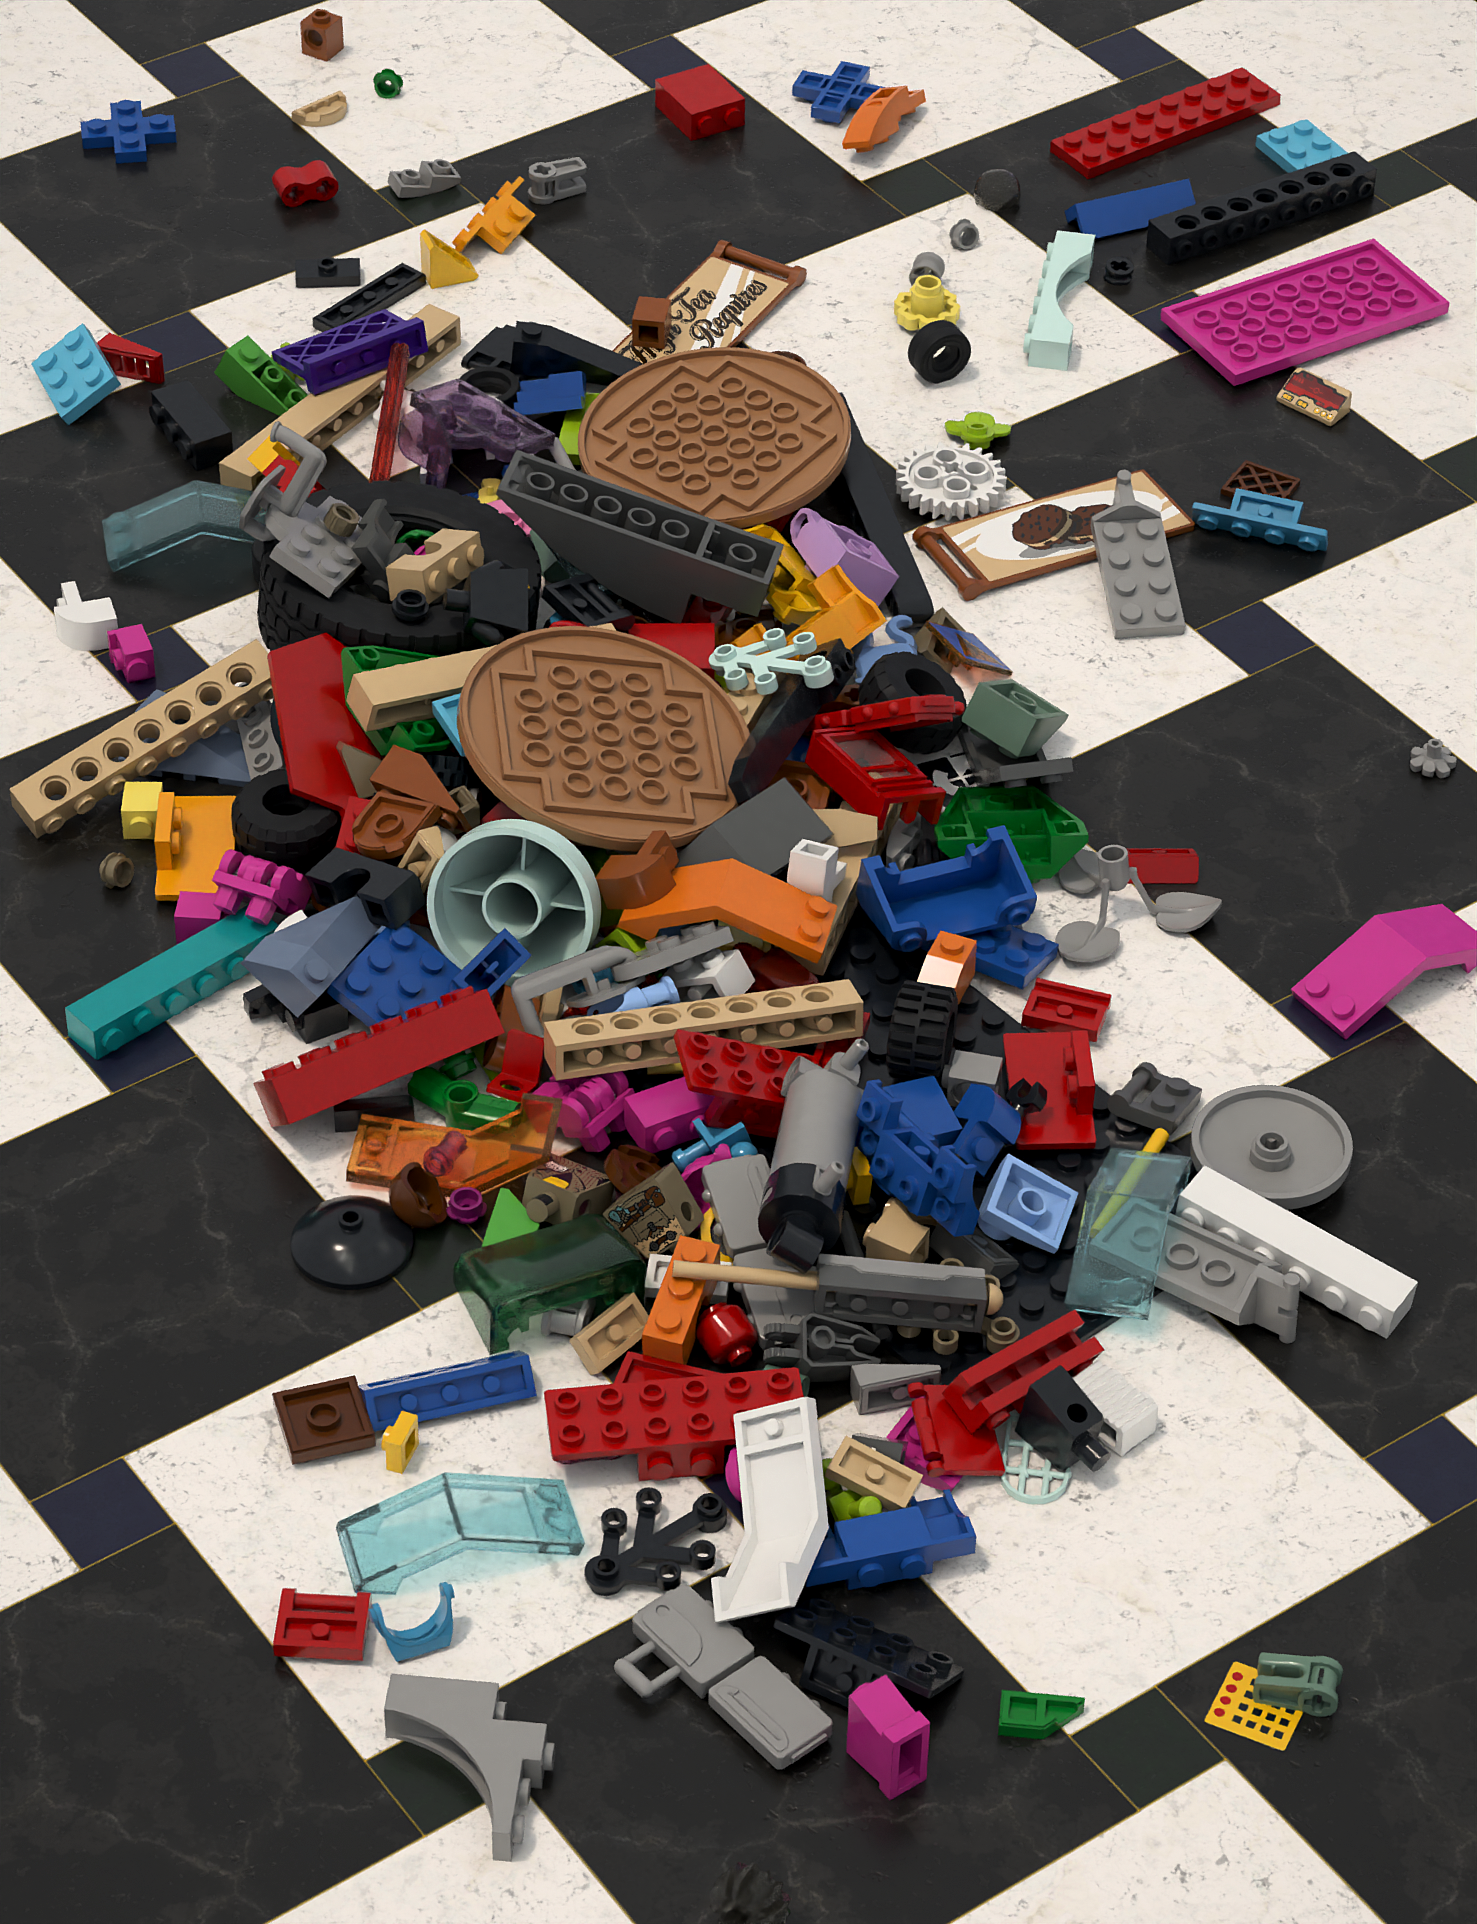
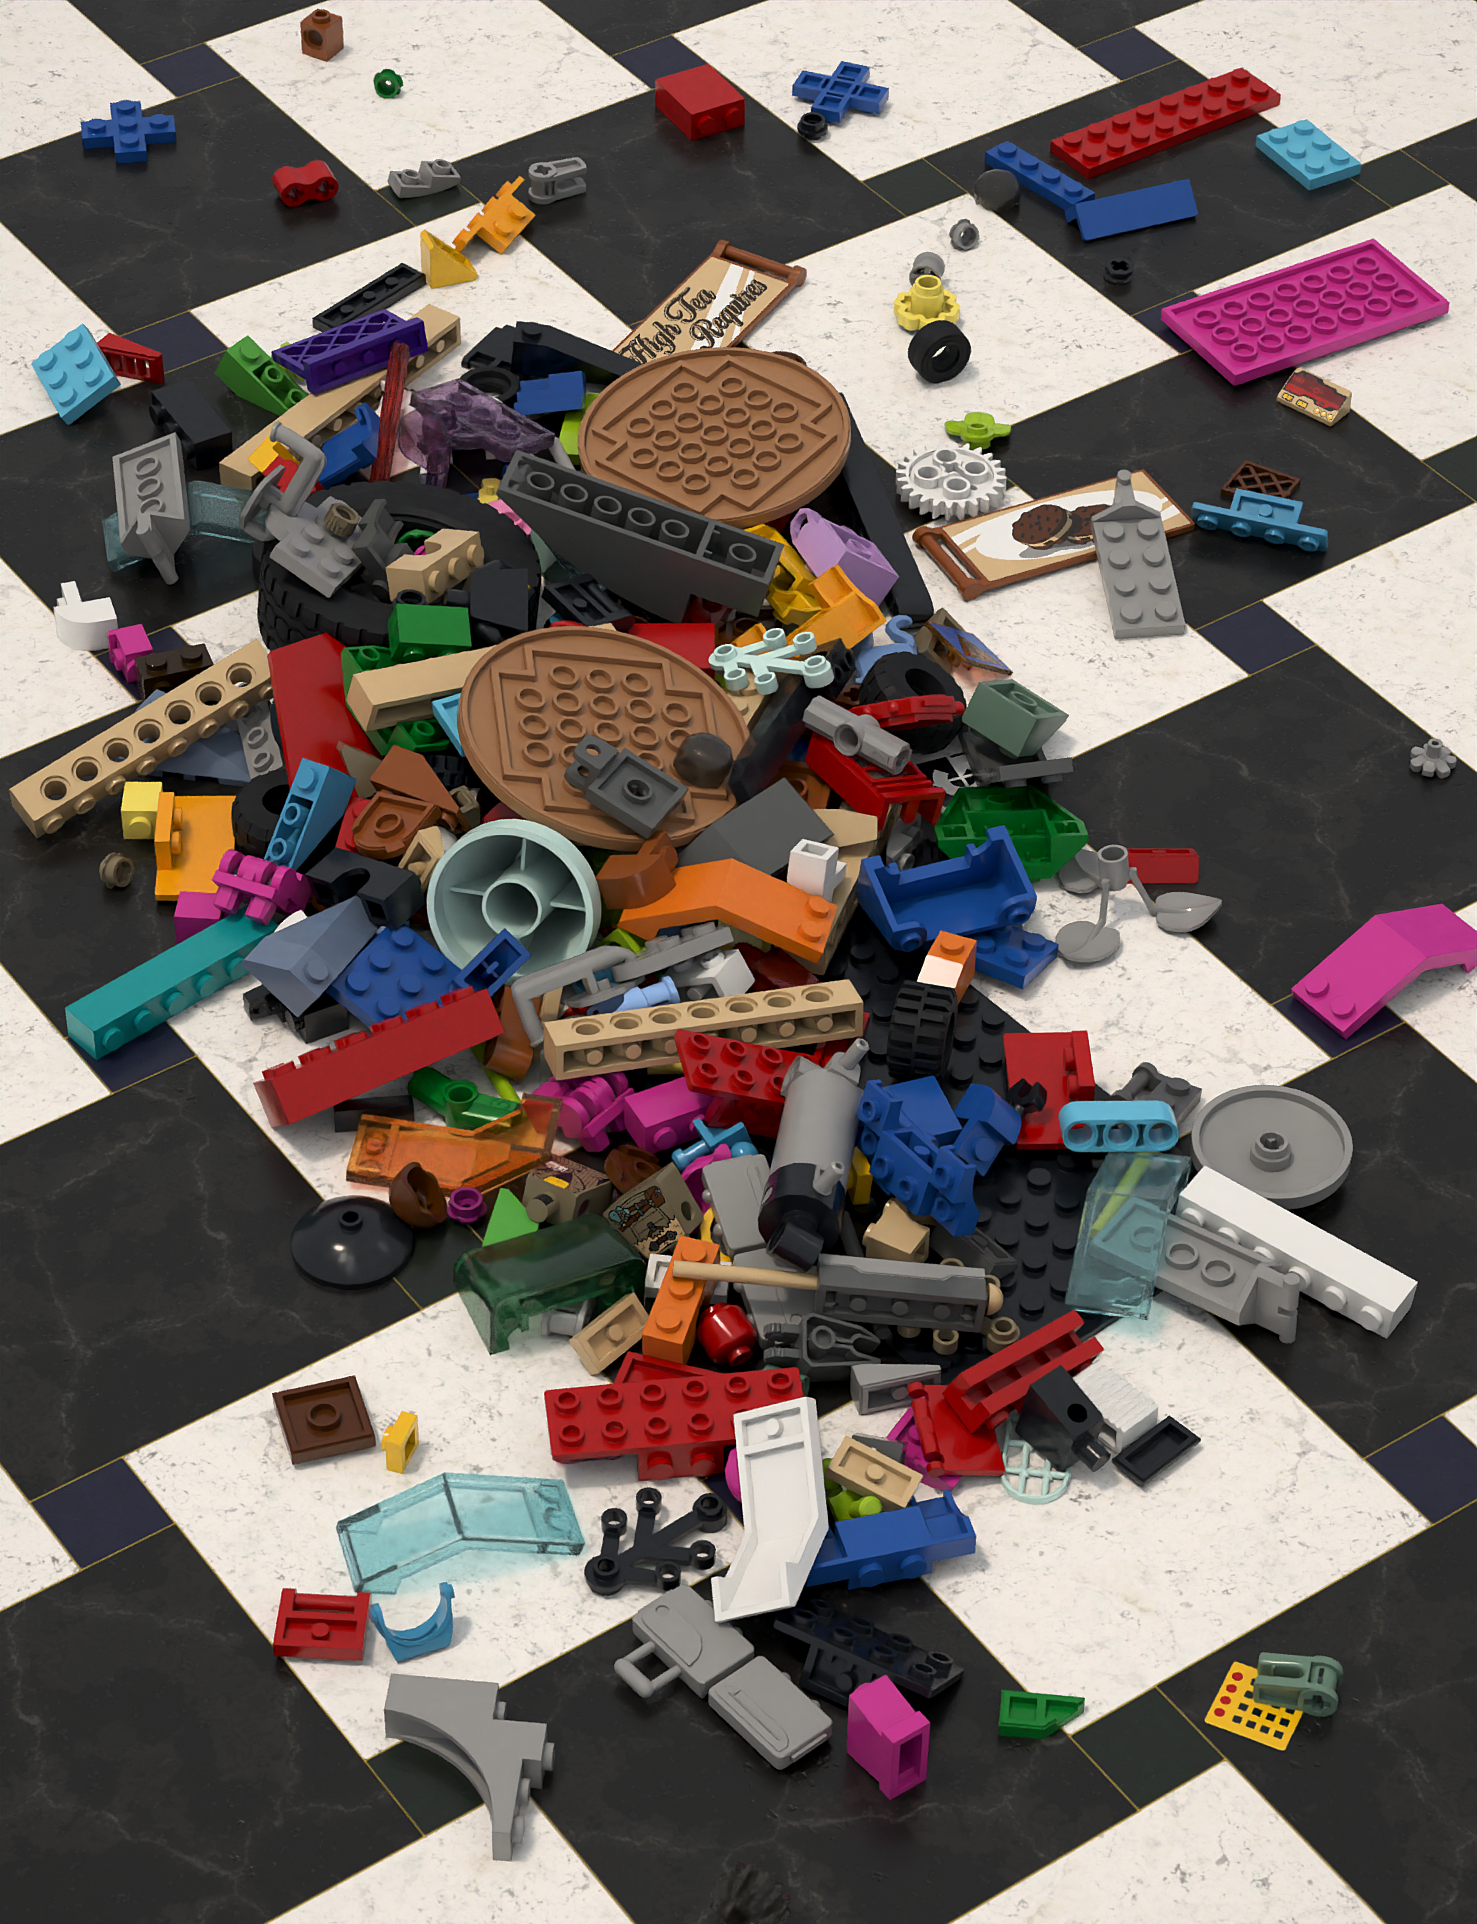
(152, 502): none -> light grey hinge
(170, 668): none -> dark brown brick
(309, 813): none -> dark azure slope
(322, 112): tan tile -> none
(327, 272): black plate -> none
(351, 448): none -> blue piece
(427, 632): none -> green brick
(441, 1159): clear pink pin -> none
(450, 1389): blue fence -> none
(458, 1065): green plate -> none
(520, 1066): red bracket -> none
(615, 779): none -> dark grey plate
(651, 322): dark orange brick -> none
(703, 760): none -> clear smoke hair
(812, 126): none -> black plate
(857, 735): none -> light grey piece
(880, 116): orange slope -> none
(969, 1069): light grey brick -> none
(1026, 1205): light blue slope -> none
(1038, 176): none -> blue plate
(1049, 331): light aqua arch -> none
(1066, 1008): red plate -> none
(1133, 1137): none -> medium azure beam
(1155, 1451): none -> black tile
(1261, 207): black brick -> none

